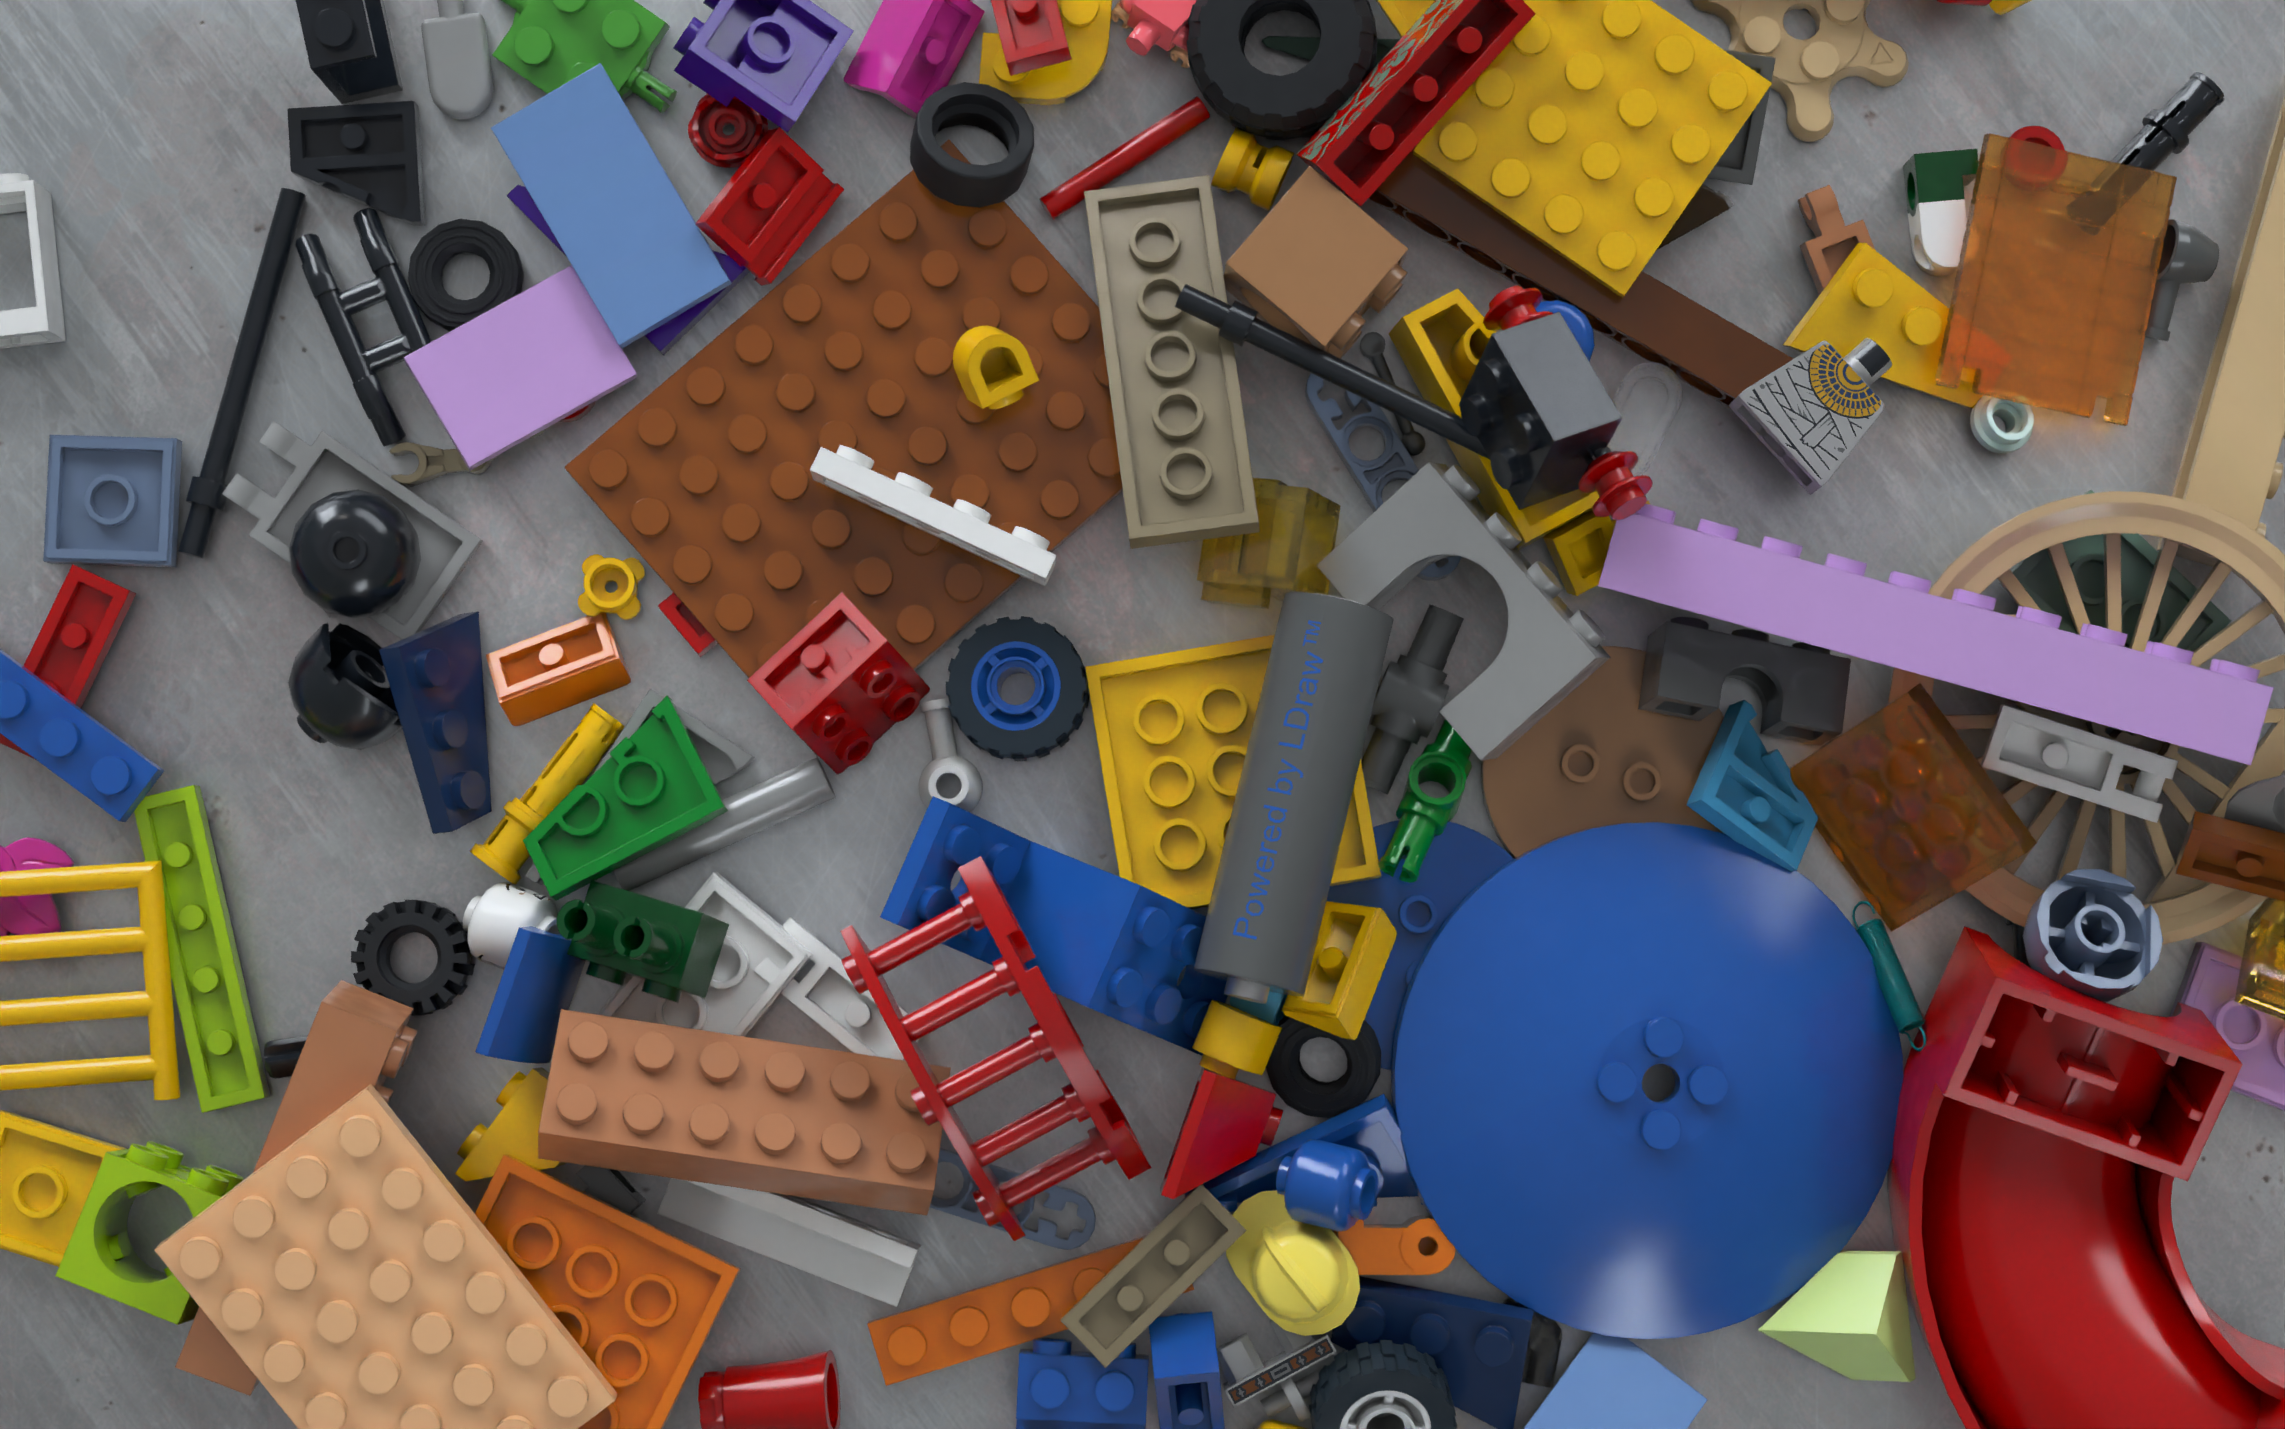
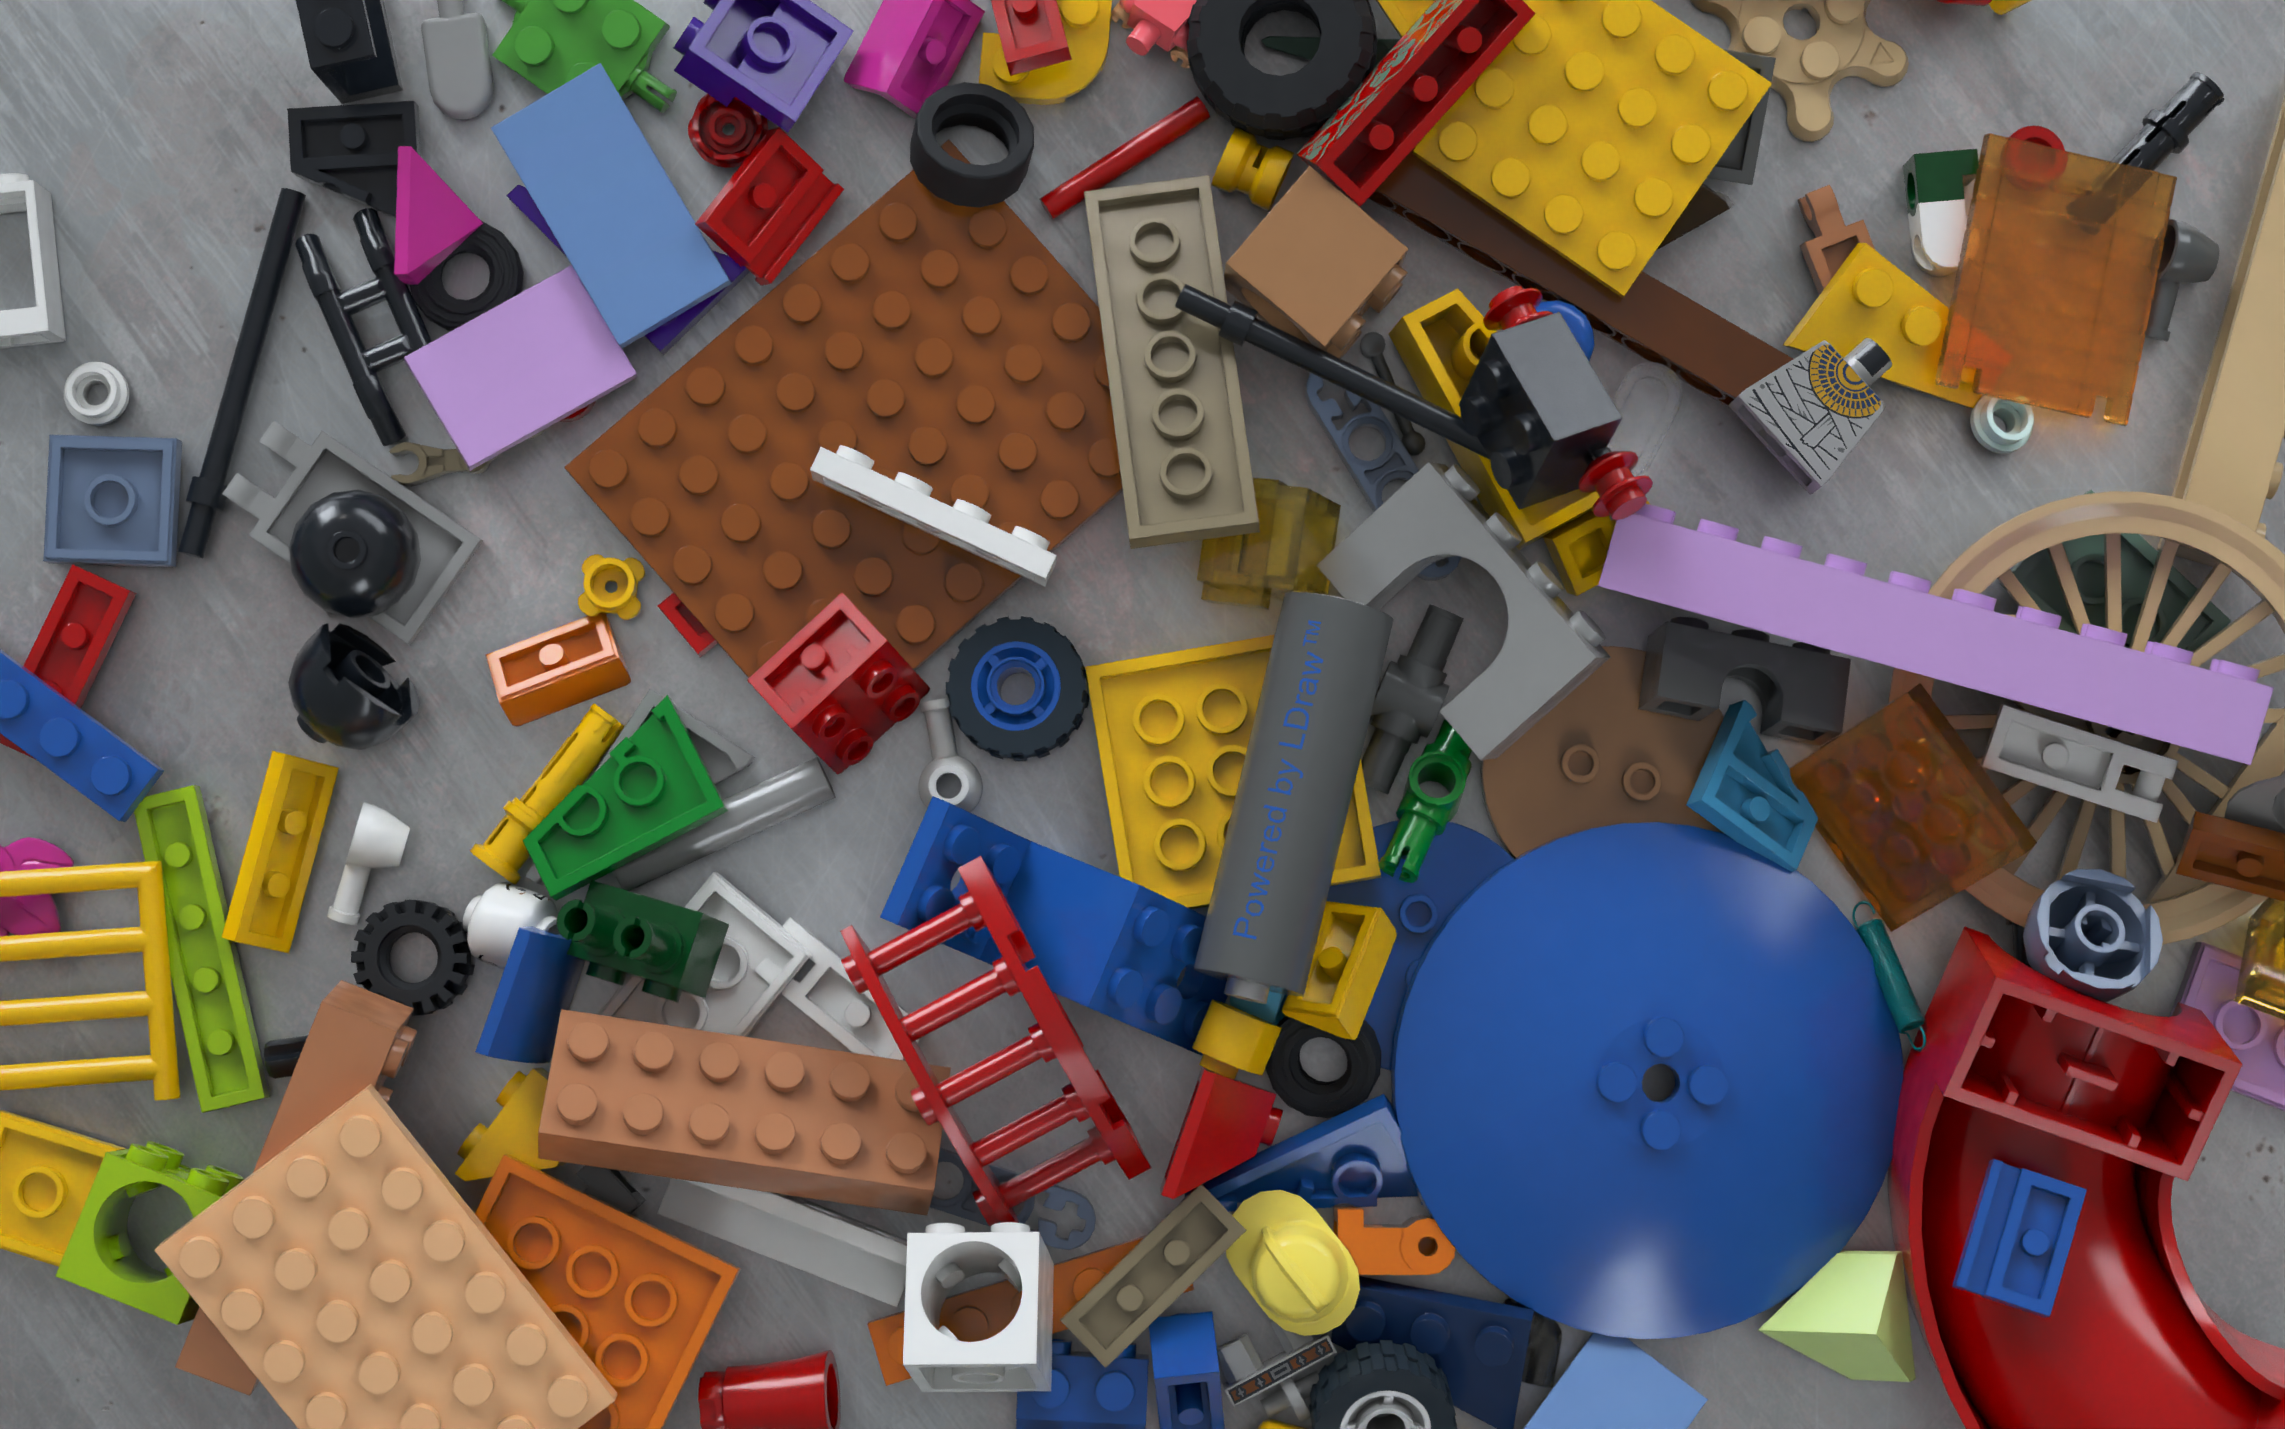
(78, 388): none -> white plate
(280, 852): none -> yellow plate
(375, 844): none -> white bar
(428, 219): none -> dark pink slope
(443, 718): dark blue wing -> none
(992, 367): yellow plate -> none
(1011, 1360): none -> white brick
(1327, 1185): blue head -> none
(2019, 1238): none -> blue plate

